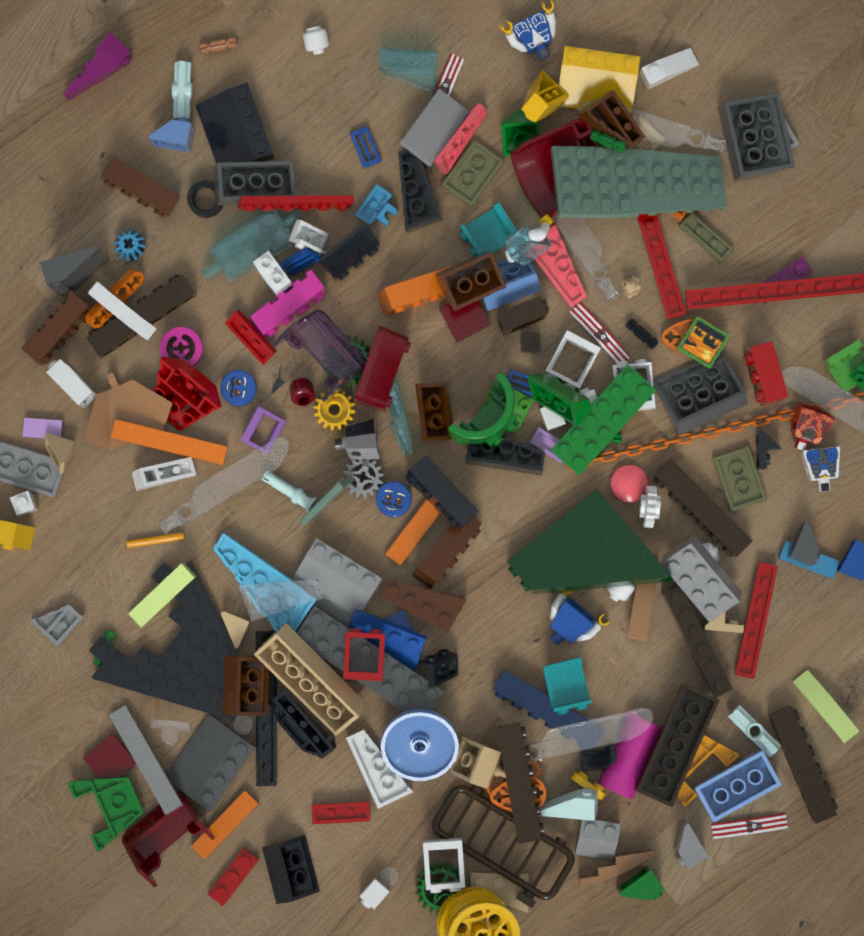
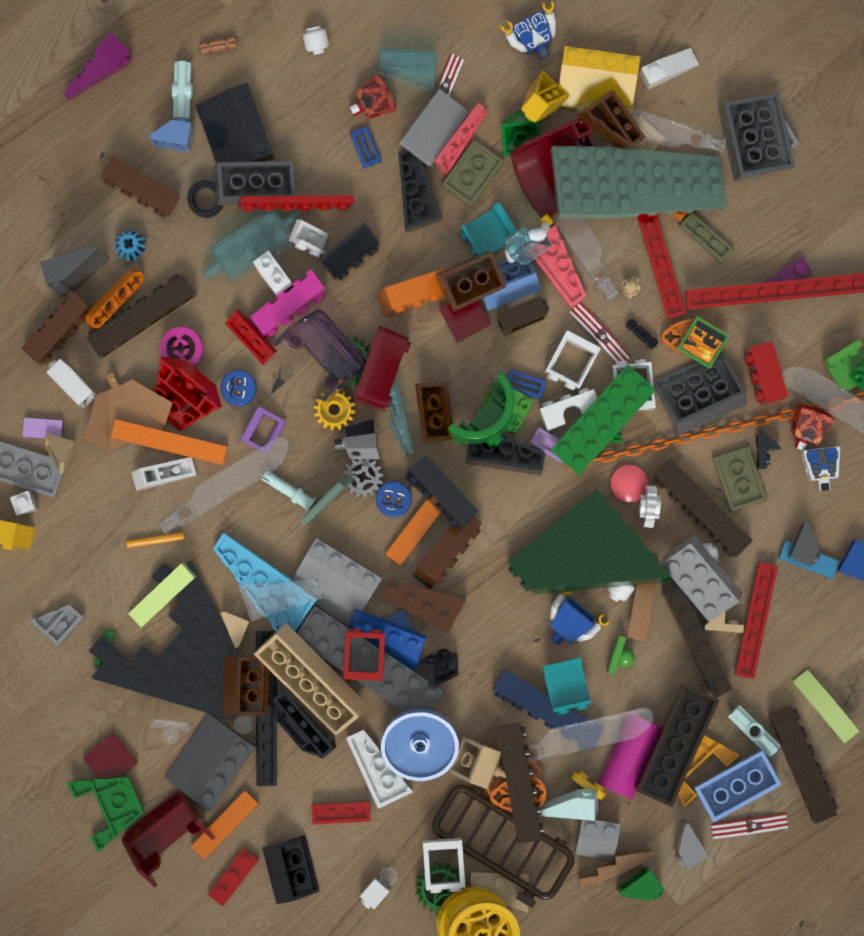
(121, 311): white sticker -> none
(146, 760): light grey tile -> none
(299, 261): blue tile -> none
(302, 392): dark red head -> none
(373, 99): none -> torso
(376, 207): dark azure plate -> none
(530, 343): dark brown plate -> none
(559, 398): green slope -> none
(598, 759): black bracket -> none
(608, 141): green axle -> none
(620, 655): none -> bright green tile

